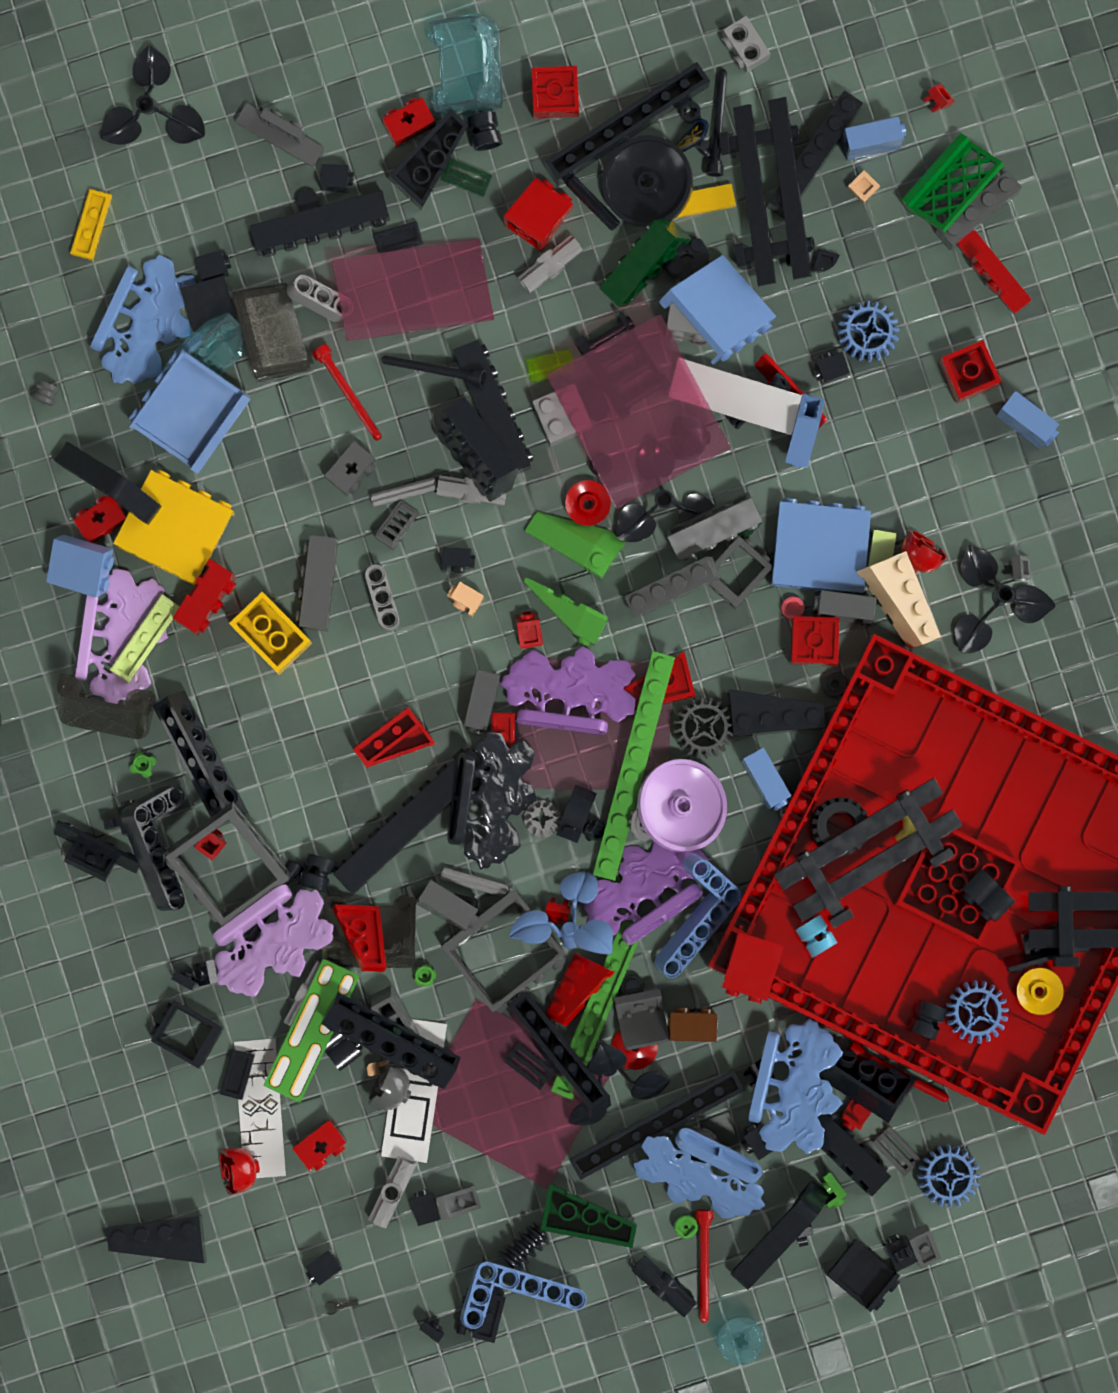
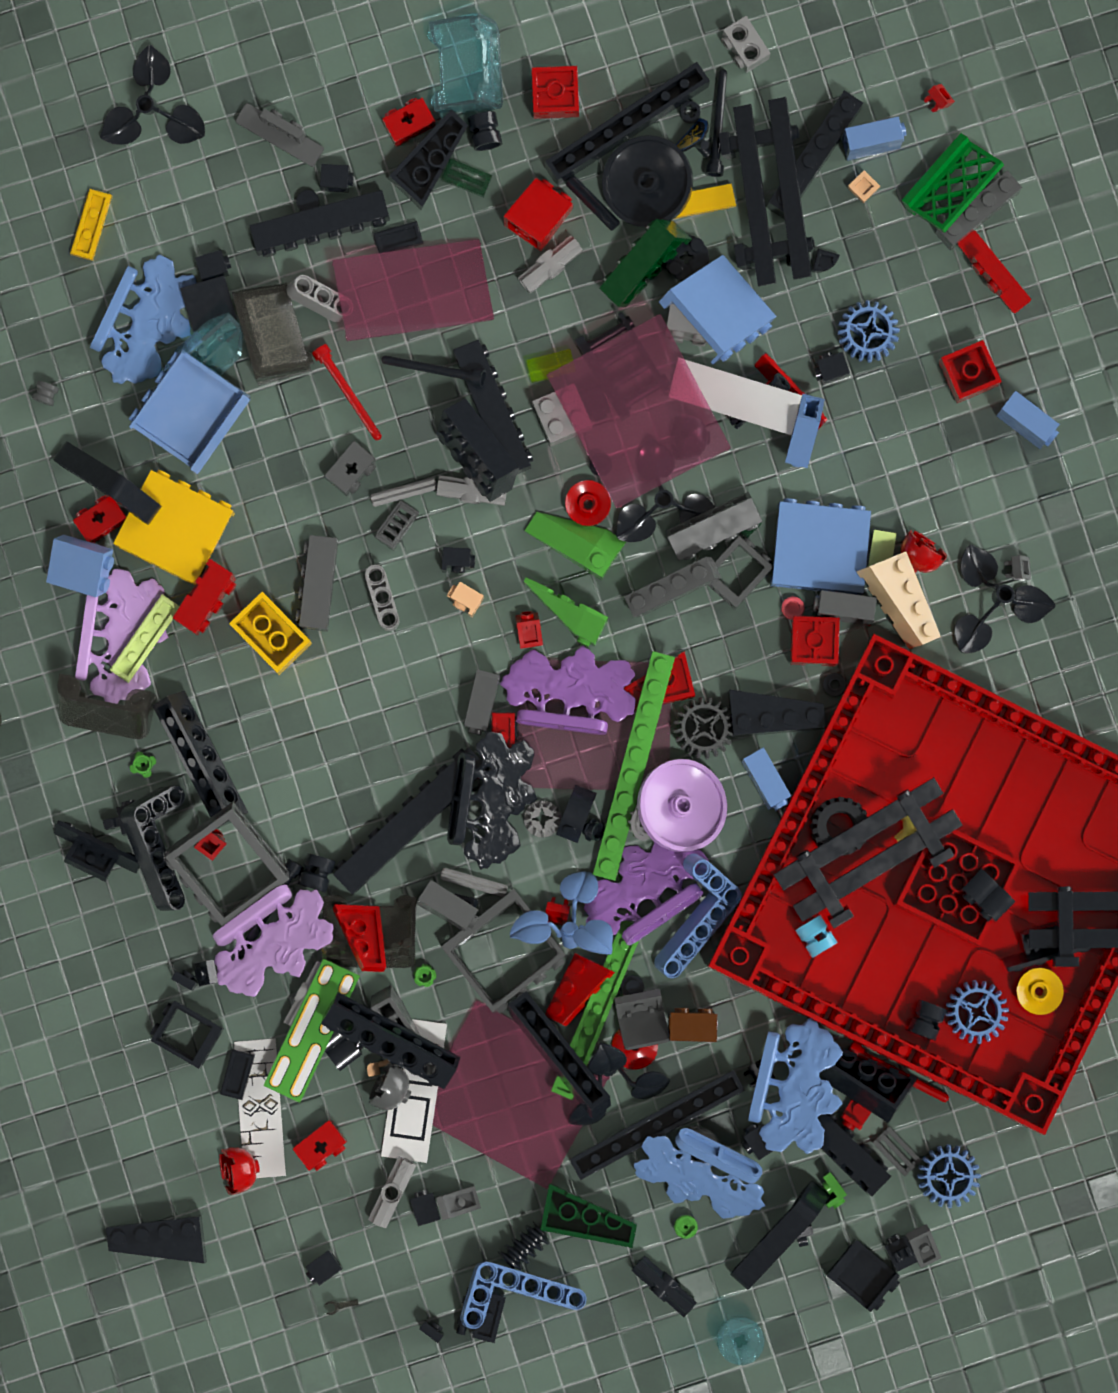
(393, 739): red wedge -> none
(527, 1065): black tile -> none
(704, 1220): red piece -> none
(752, 967): red slope -> none

